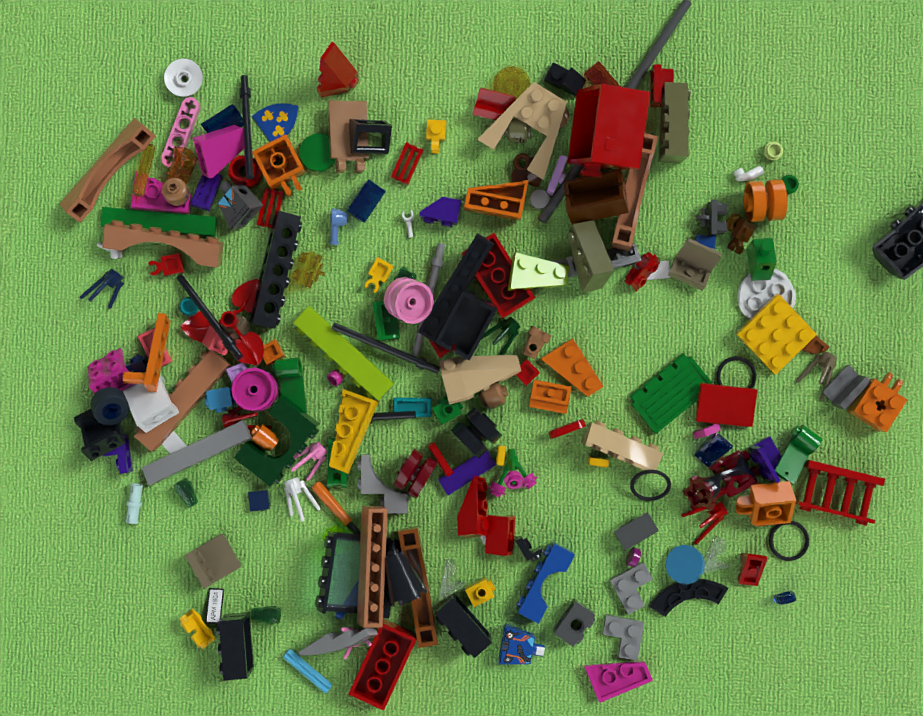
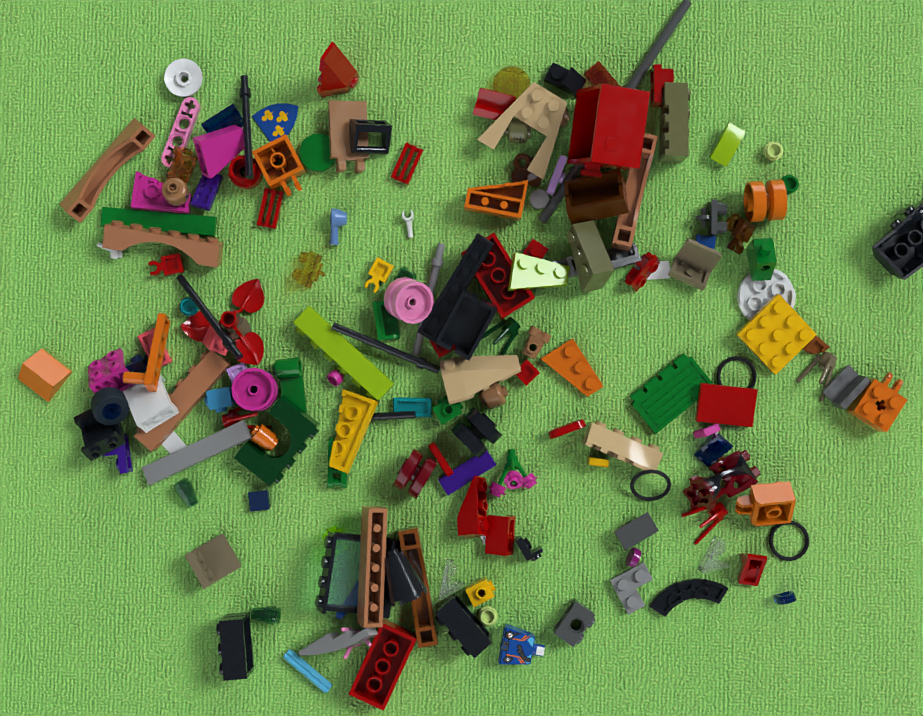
(43, 374): none -> orange slope
(111, 279): dark blue plant -> none
(134, 503): light aqua pin -> none
(143, 170): clear yellow axle -> none
(203, 634): yellow hinge -> none
(214, 605): white sticker -> none
(238, 205): dark grey torso -> none
(267, 277): black brick -> none
(272, 352): orange plate -> none
(293, 488): white plant -> none
(315, 451): bright pink plant -> none
(327, 498): orange piece -> none
(365, 201): clear blue hinge -> none
(369, 483): light grey arch -> none
(436, 132): yellow plate -> none
(443, 210): dark purple slope -> none
(488, 615): none -> yellowish green plate
(500, 455): yellow tile -> none
(535, 249): none -> red plate
(550, 396): orange plate -> none
(555, 560): blue arch -> none
(617, 678): dark pink wing -> none
(629, 631): light grey plate -> none
(685, 564): dark azure tile -> none
(727, 144): none -> lime slope
(750, 175): white arm -> none
(767, 457): dark purple bracket -> none
(796, 453): green door -> none
(851, 477): red fence -> none

